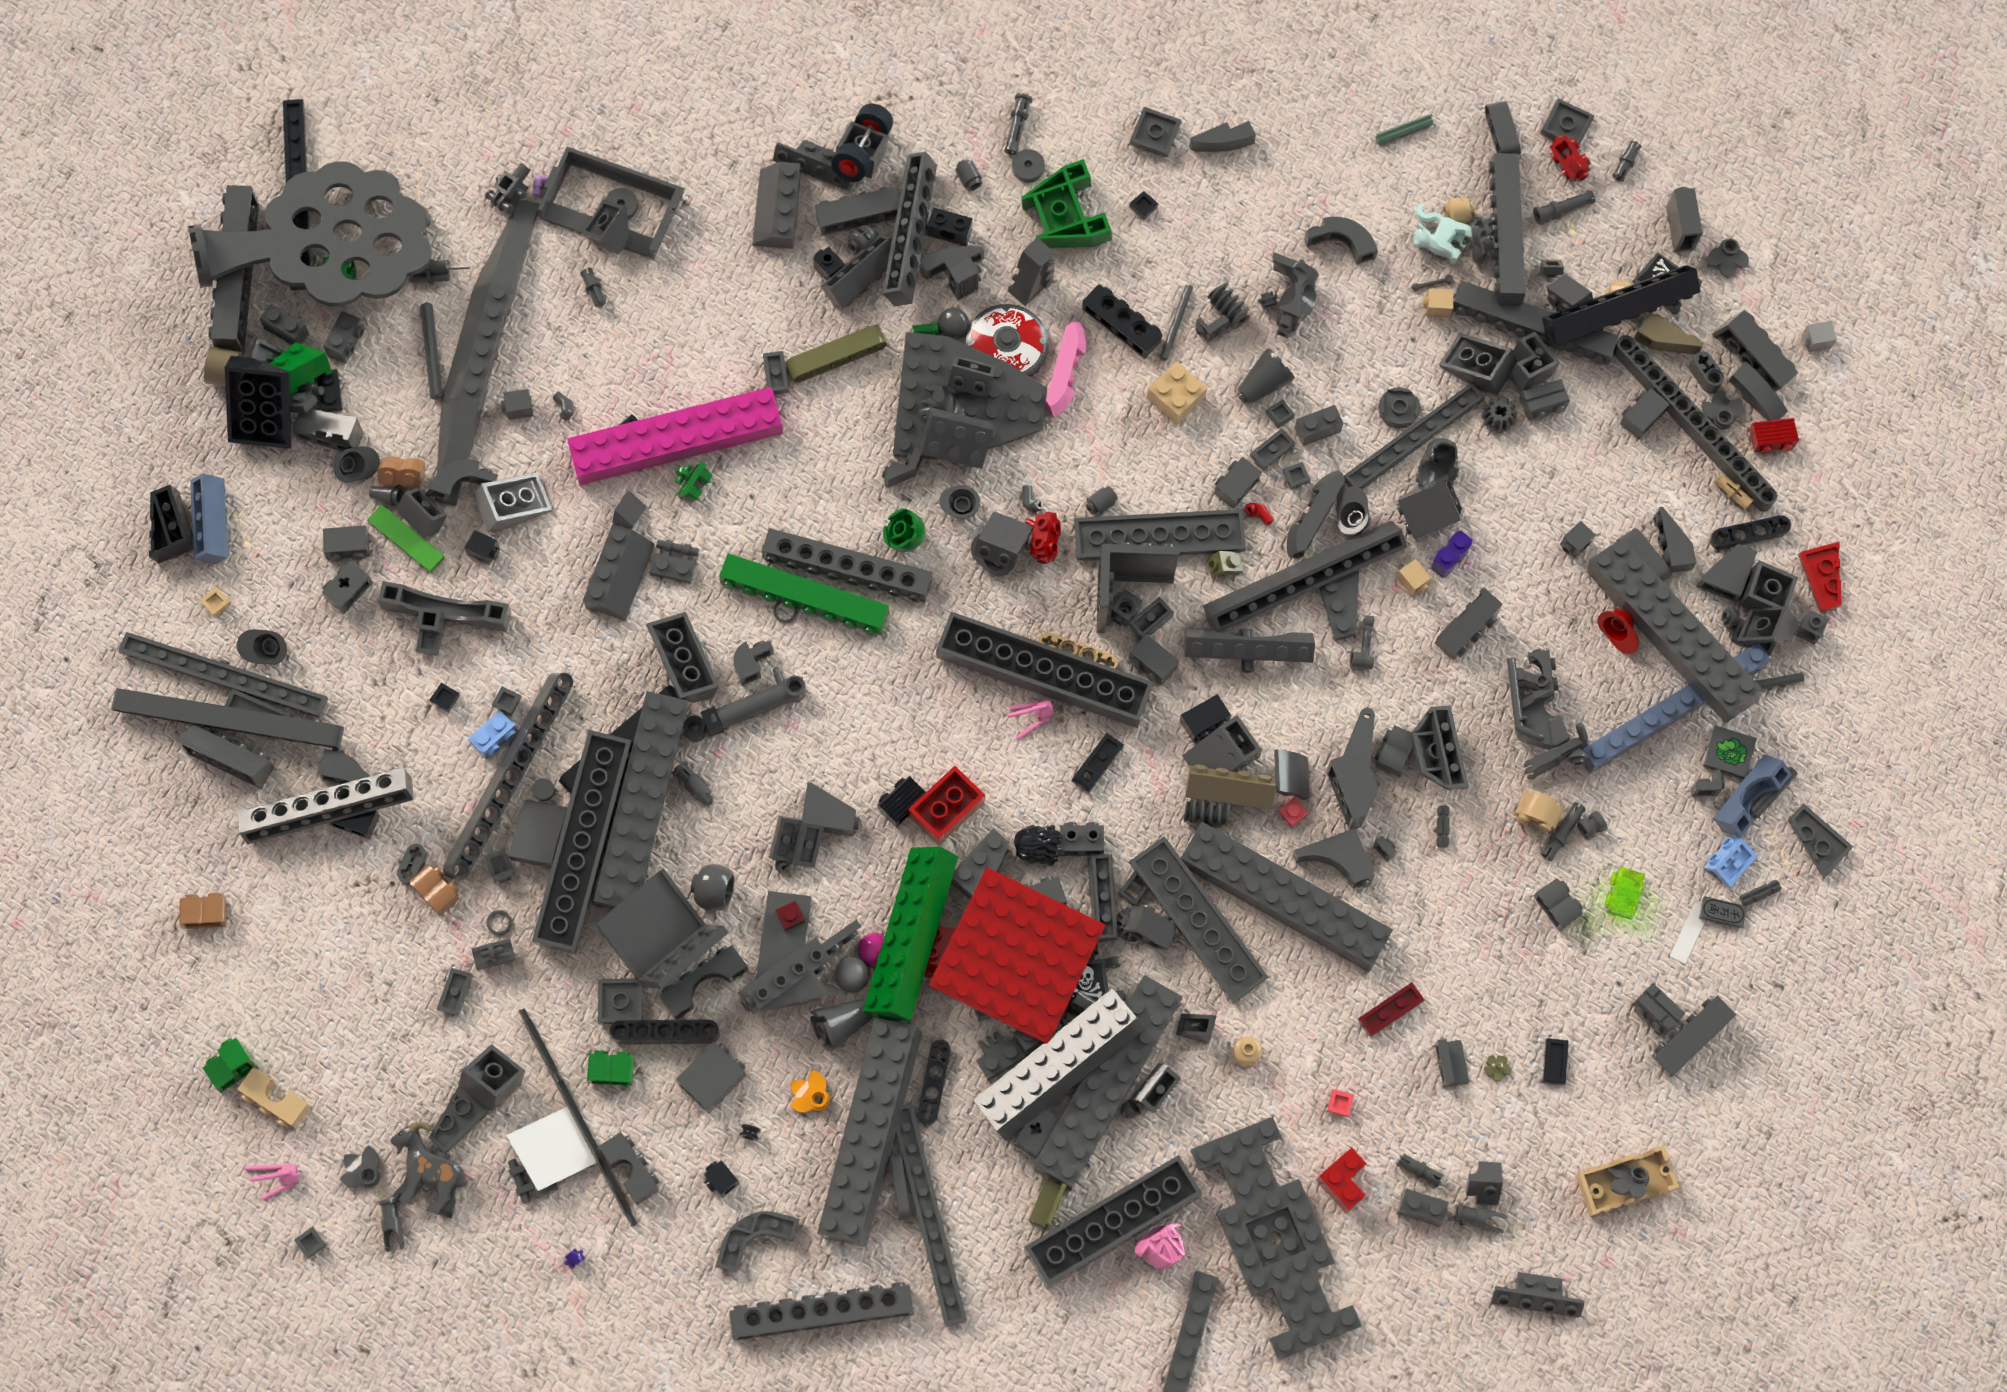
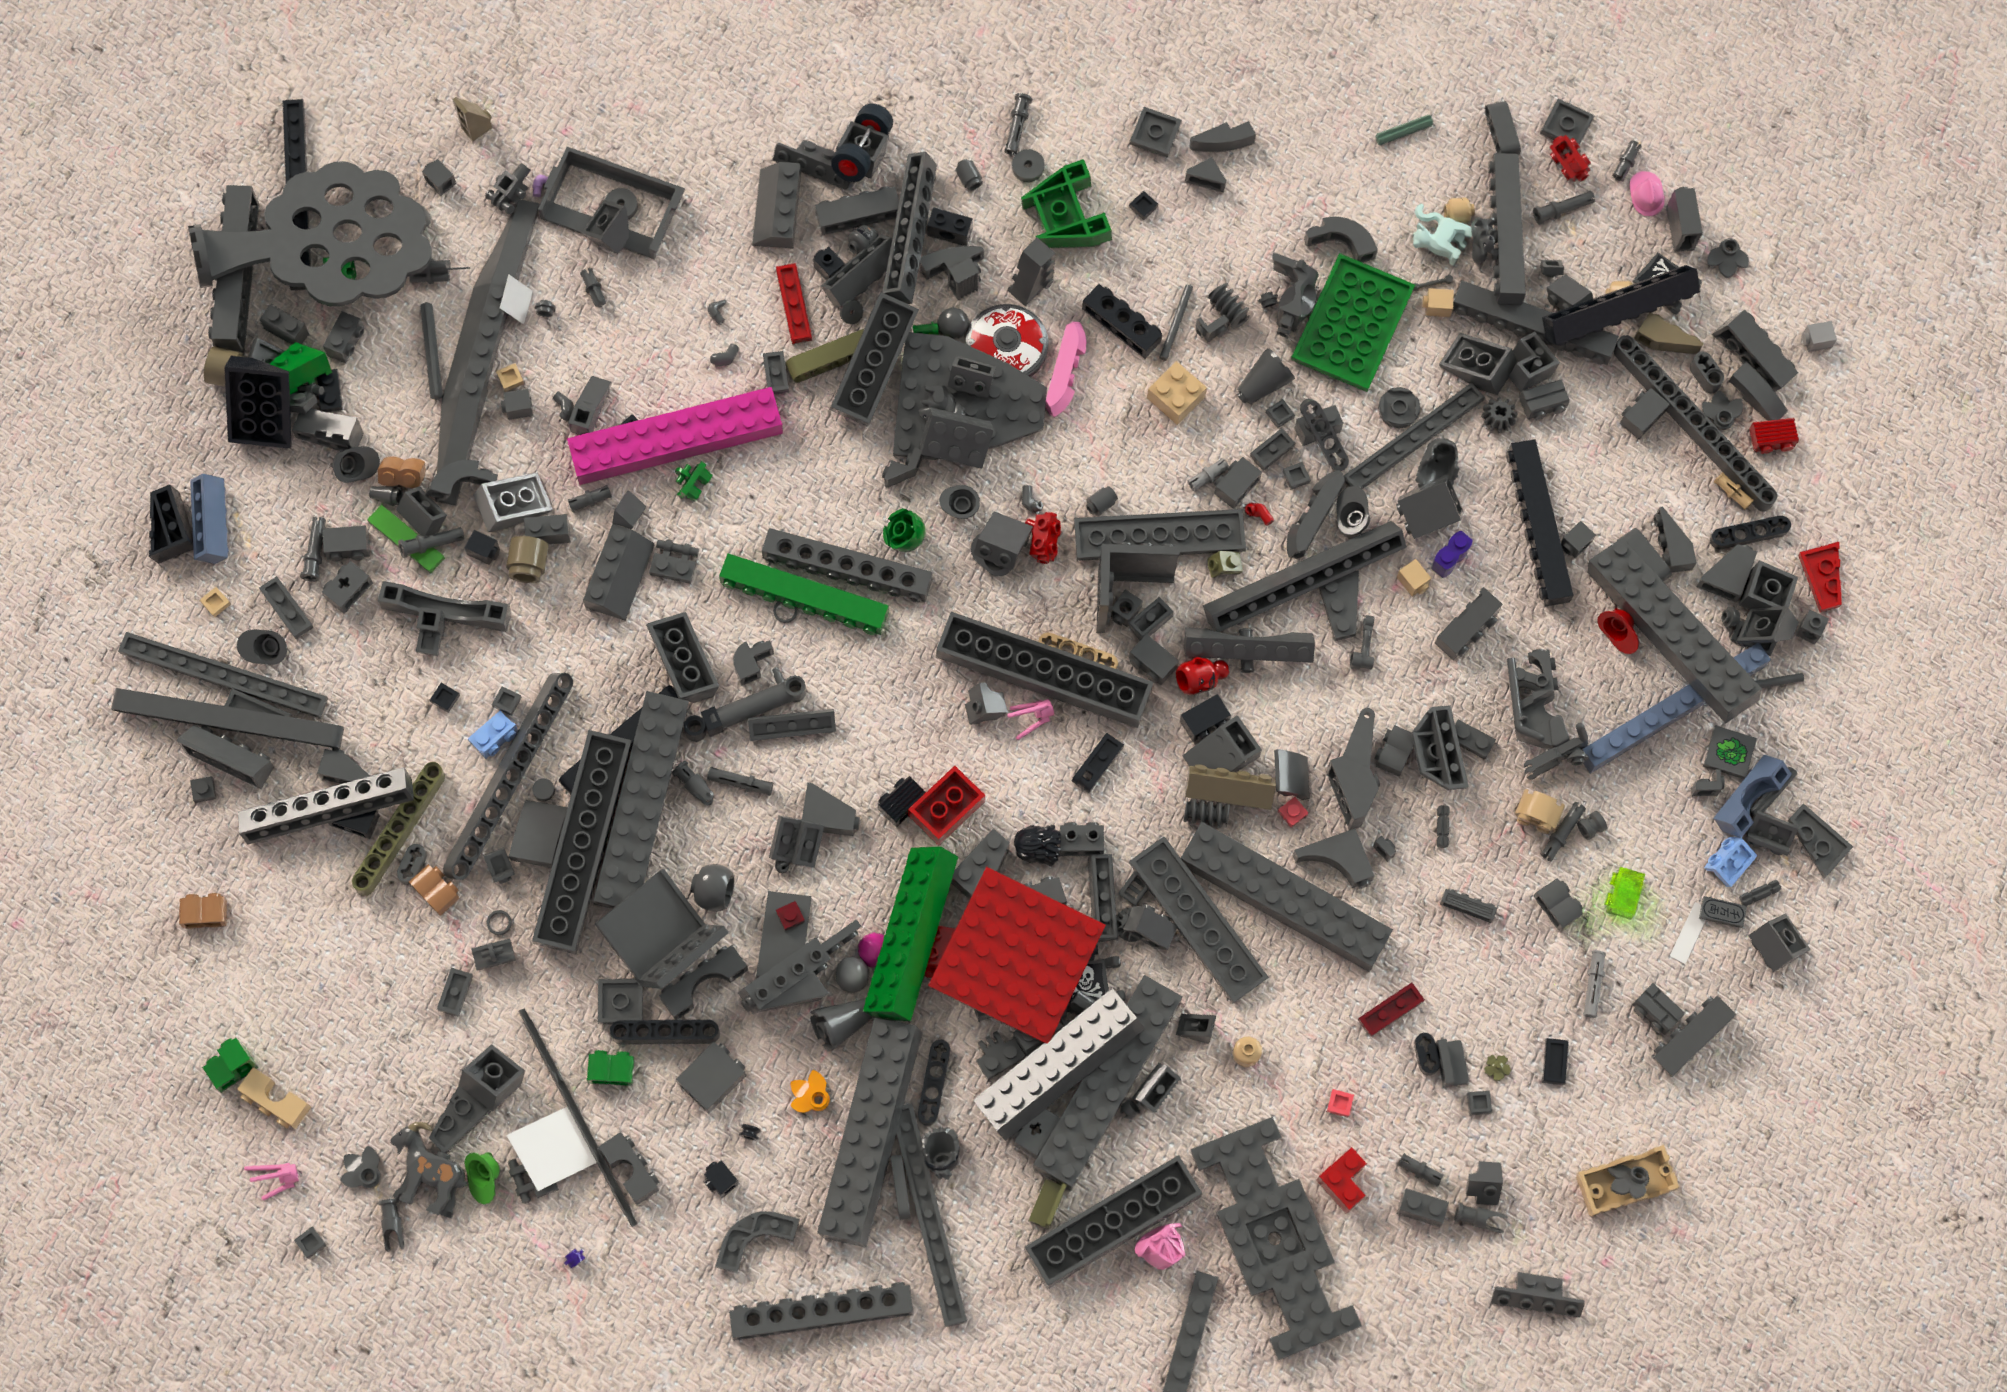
(203, 789): none -> dark grey plate
(286, 607): none -> dark grey plate
(312, 558): none -> dark grey pin
(398, 839): none -> olive beam
(421, 544): none -> dark grey pin
(438, 177): none -> dark grey brick
(472, 118): none -> dark tan slope
(481, 1174): none -> bright green piece
(510, 377): none -> tan plate
(516, 299): none -> white sticker
(527, 559): none -> dark tan piece
(545, 308): none -> dark grey plate
(551, 529): none -> dark grey brick
(589, 406): none -> dark grey slope
(589, 498): none -> dark grey pin
(714, 313): none -> dark grey animal
(725, 358): none -> dark grey arm
(741, 781): none -> dark grey pin
(792, 724): none -> dark grey plate
(793, 303): none -> red tile
(857, 313): none -> dark grey wheel
(874, 359): none -> dark grey brick
(941, 1151): none -> dark grey hair
(984, 704): none -> dark grey brick
(1200, 675): none -> red piece
(1206, 175): none -> dark grey slope
(1208, 474): none -> light grey pin
(1325, 434): none -> dark grey beam
(1353, 322): none -> green plate
(1421, 1054): none -> black beam
(1468, 905): none -> dark grey piece
(1473, 739): none -> dark grey plate
(1479, 1102): none -> dark grey tile
(1540, 523): none -> black brick
(1598, 958): none -> light grey pin
(1647, 193): none -> bright pink piece
(1771, 833): none -> dark grey bracket
(1779, 942): none -> dark grey slope

